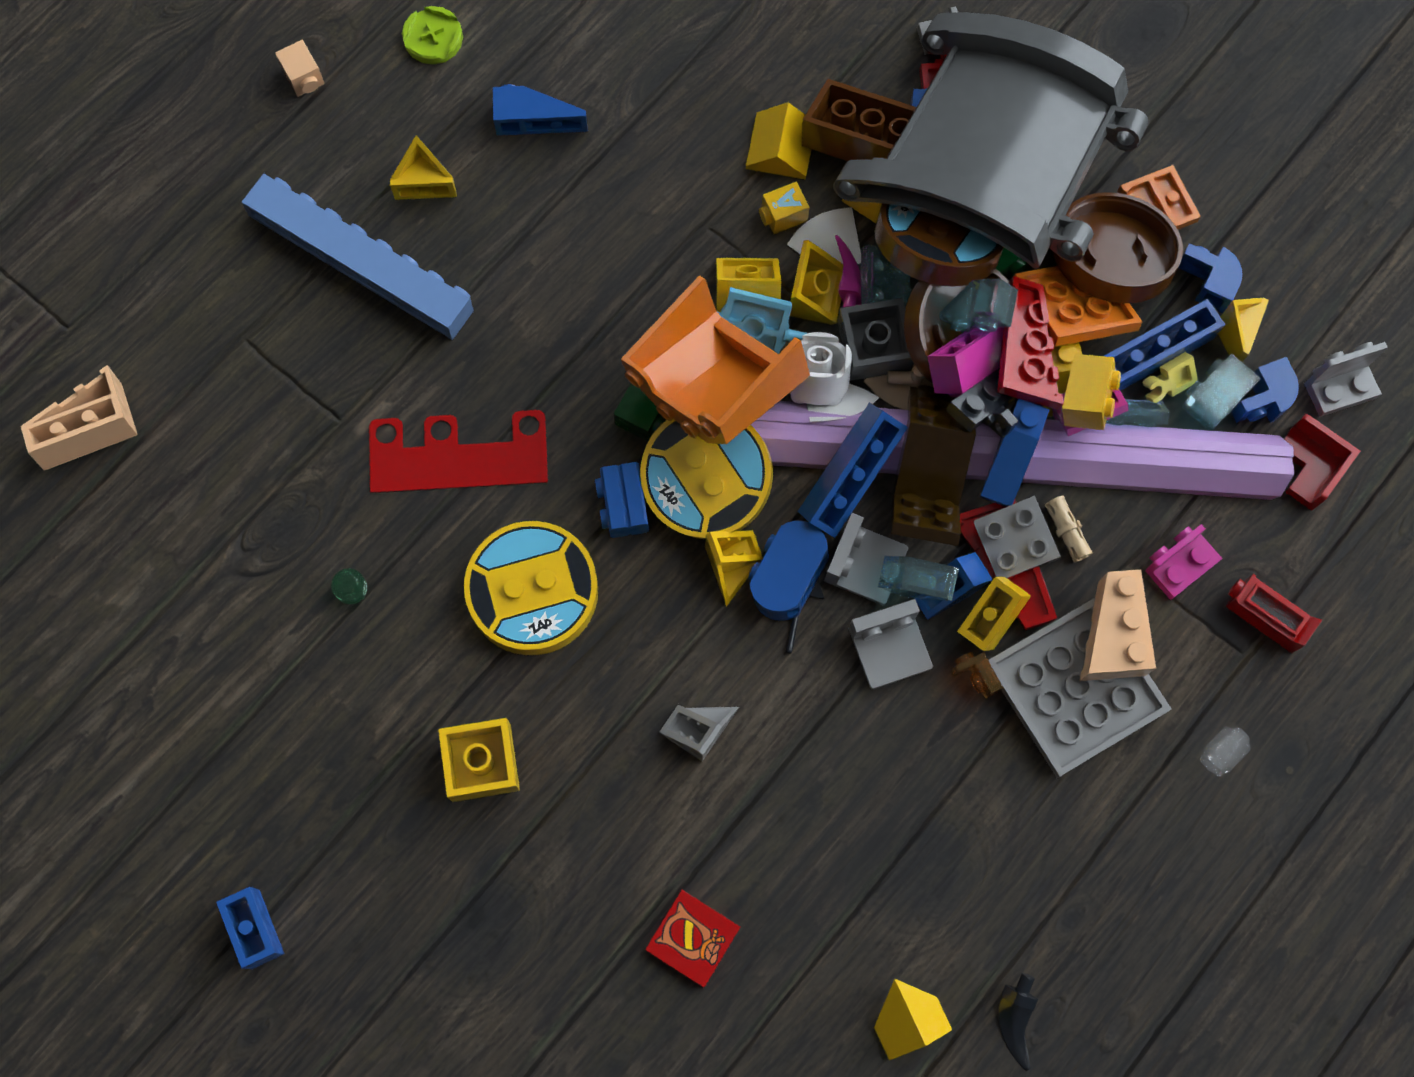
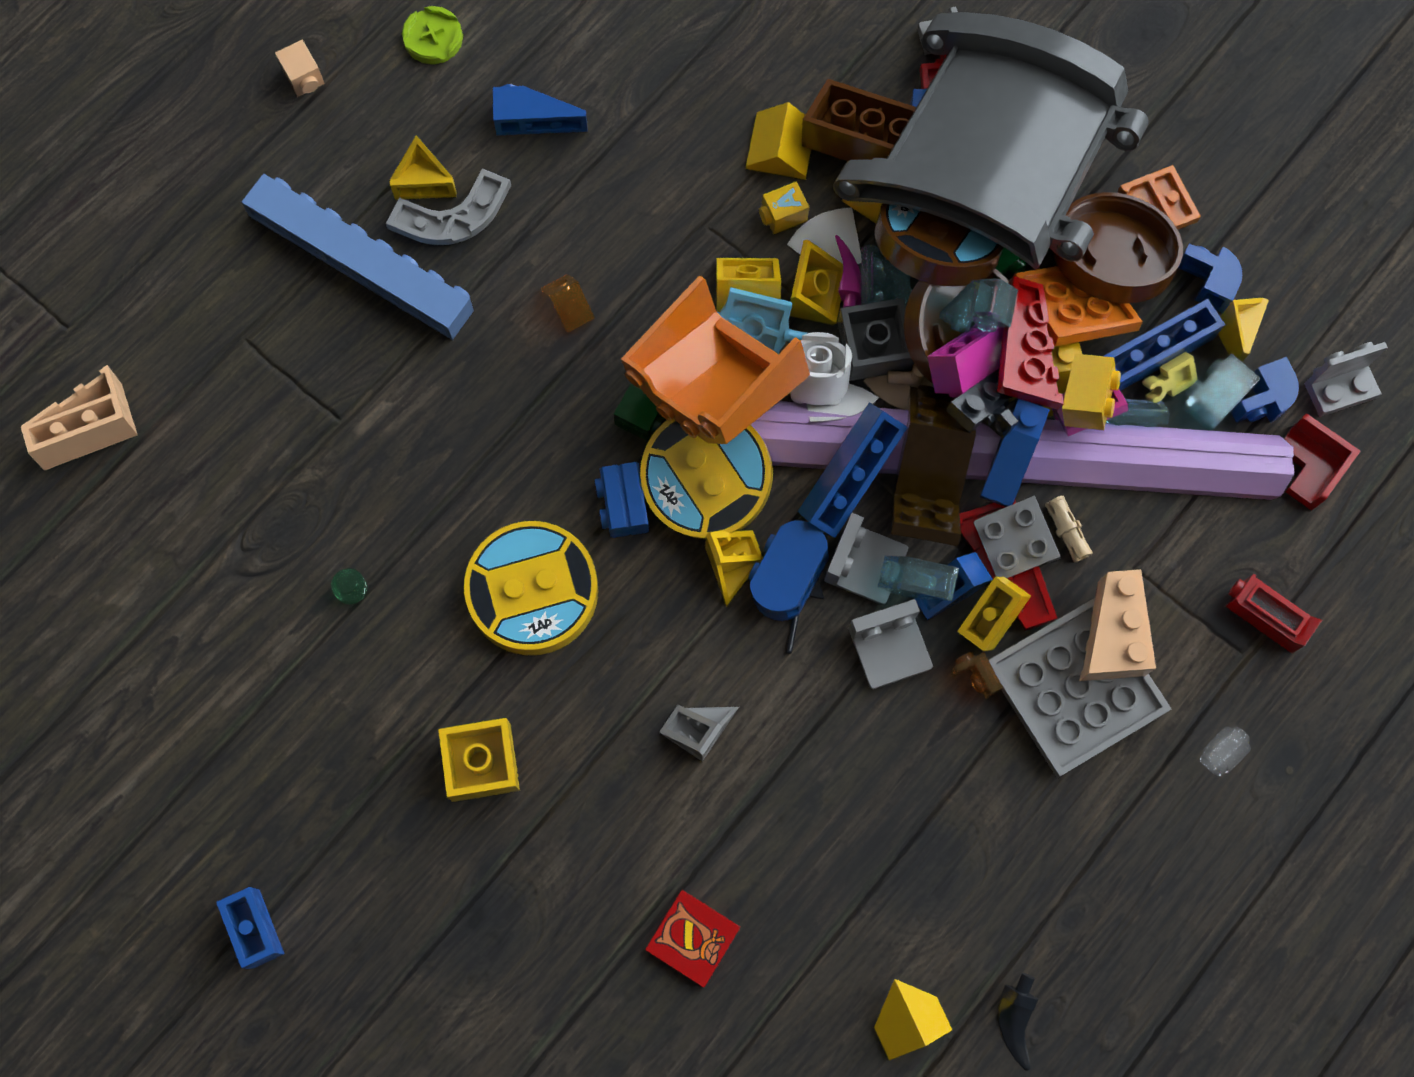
(454, 224): none -> light grey plate
(454, 465): red piece -> none
(569, 302): none -> clear orange bracket
(1183, 563): dark pink bracket -> none

